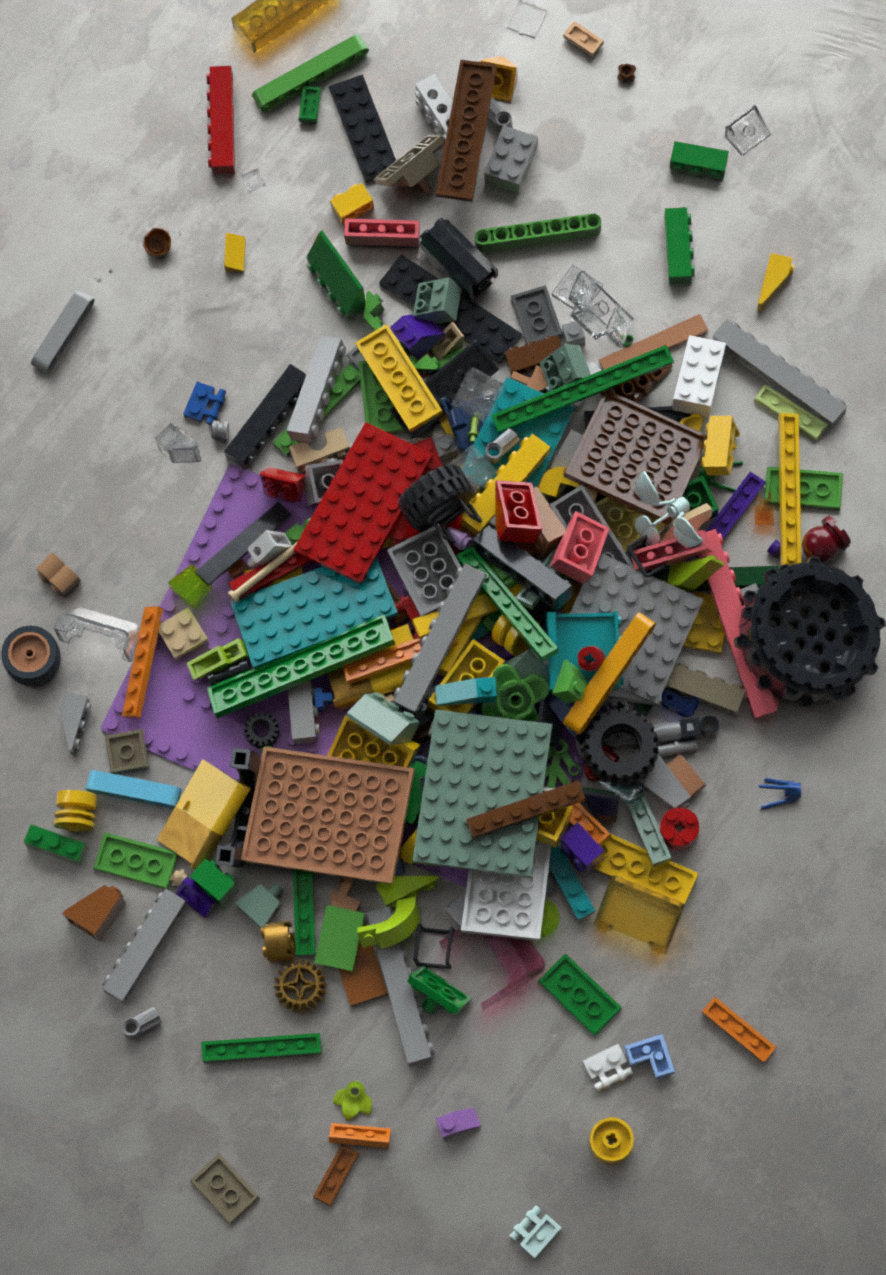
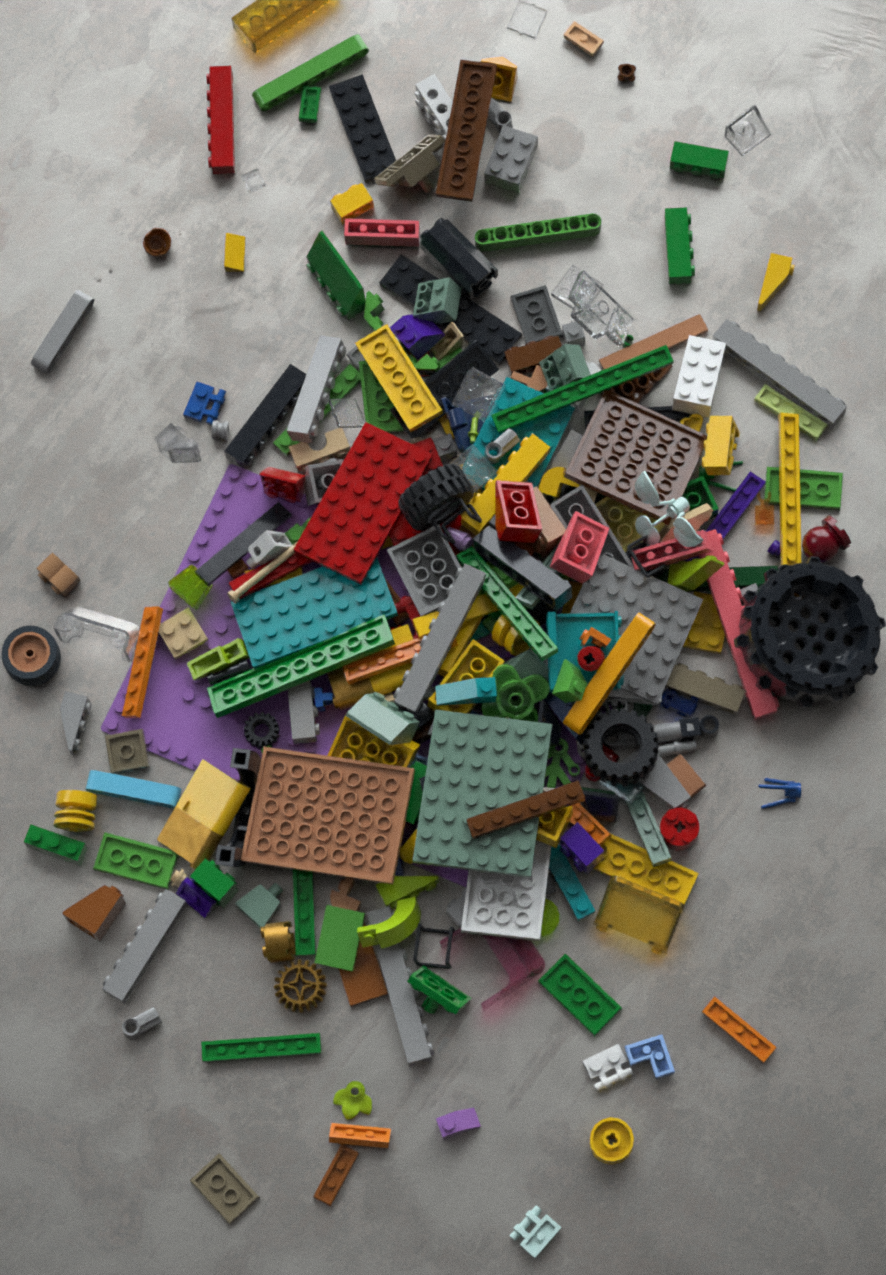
(346, 413): none -> clear piece
(598, 639): none -> orange bracket

